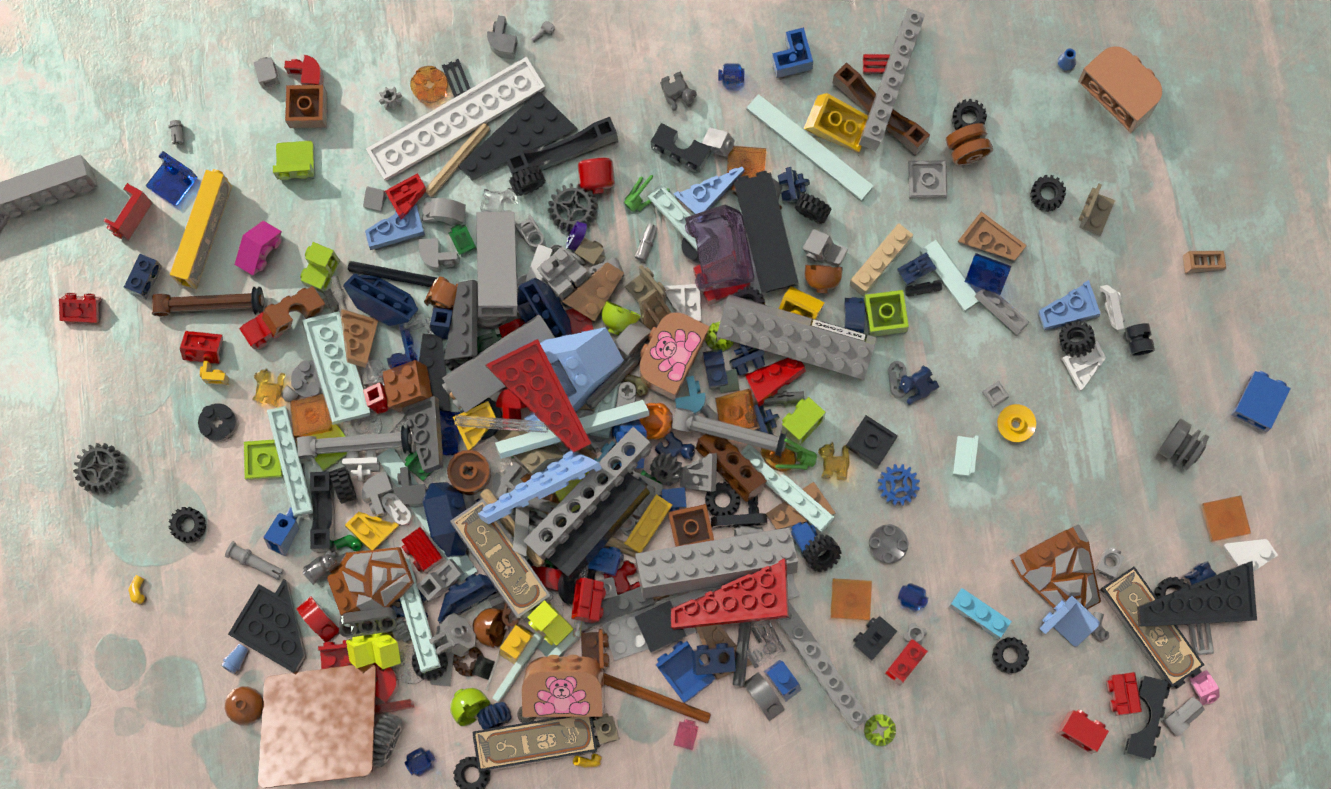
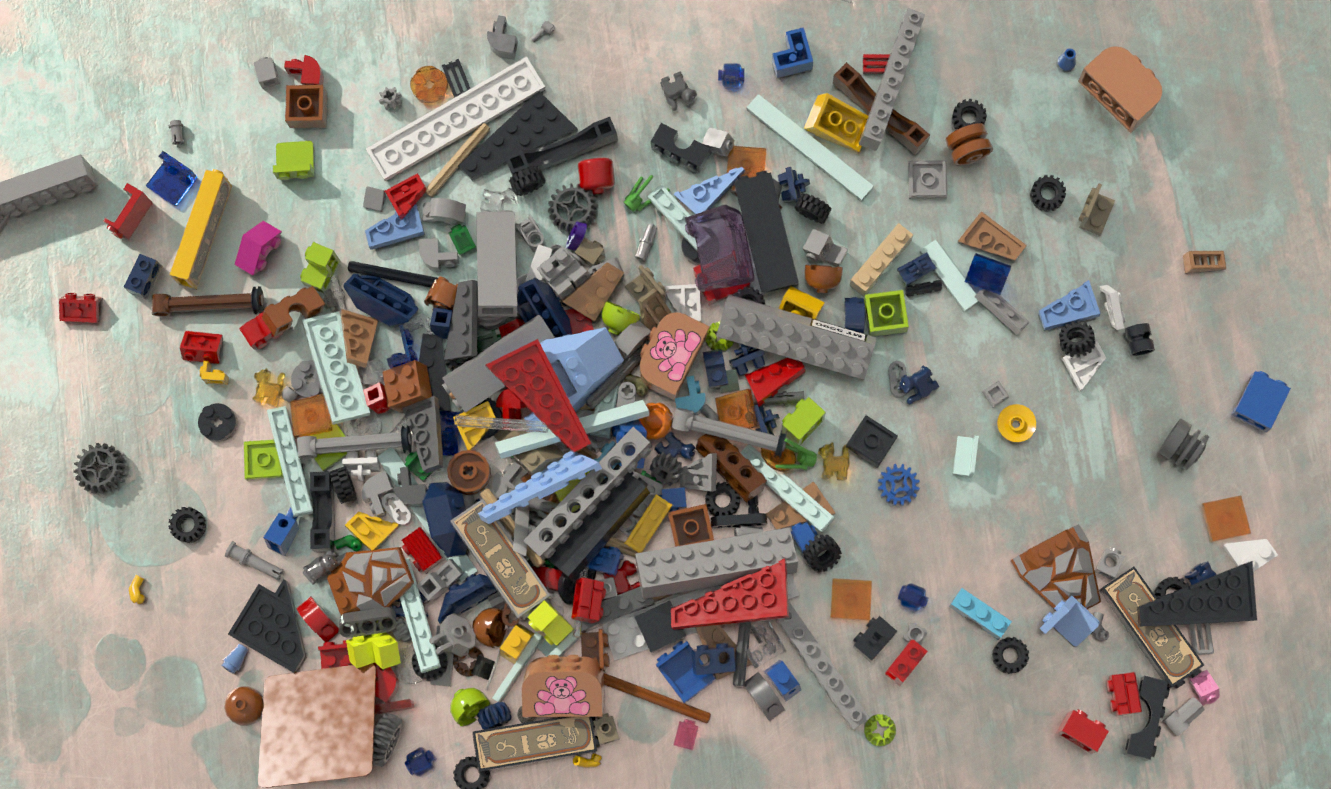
(888, 543): flat silver dish -> none

